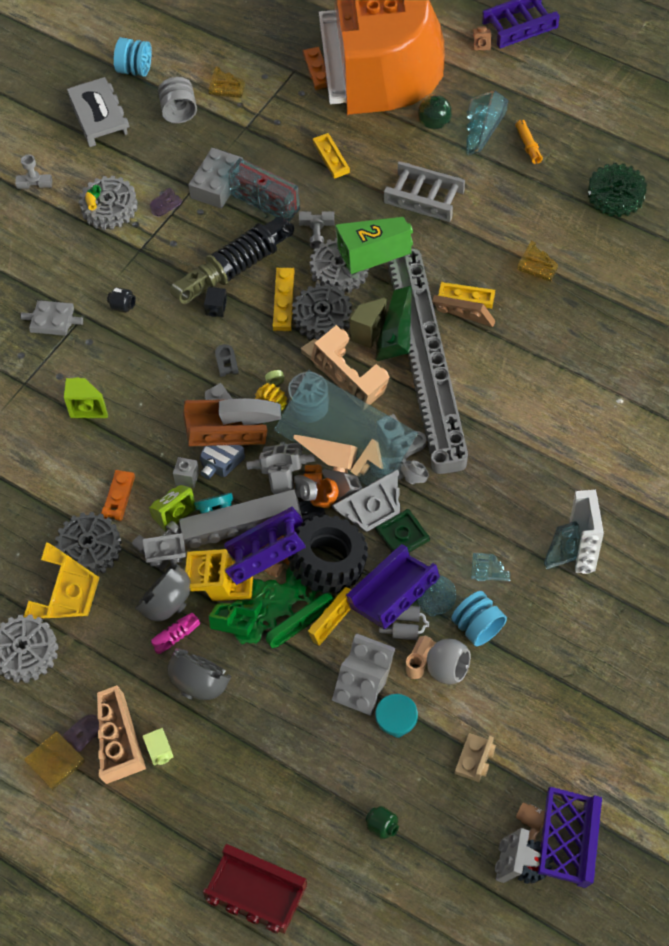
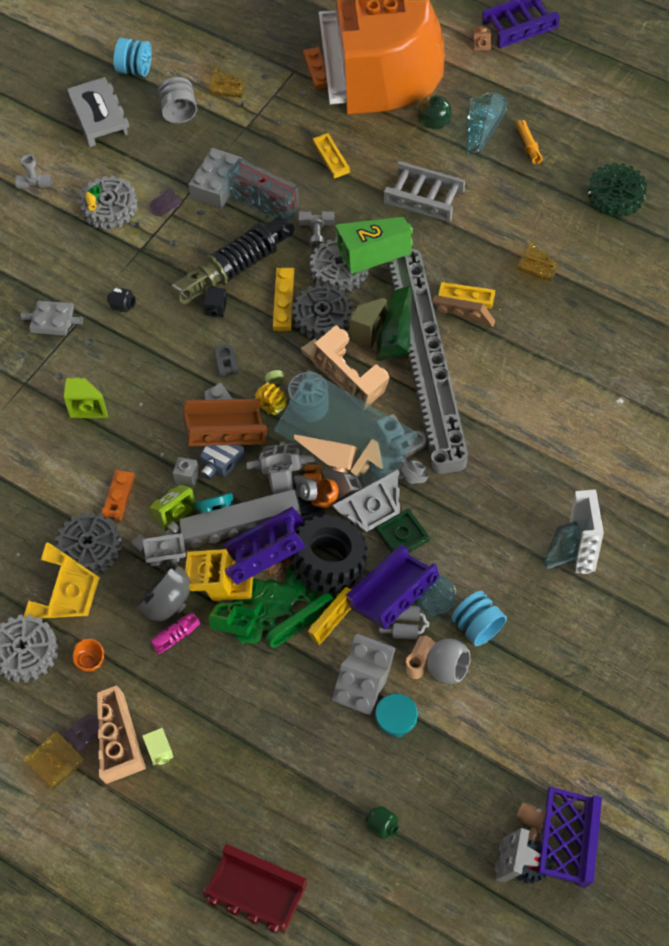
(88, 655): none -> orange hair
(196, 676): dark grey cylinder -> none
(248, 411): light grey slope -> none
(474, 757): tan bracket -> none
(488, 568): clear light blue wing -> none

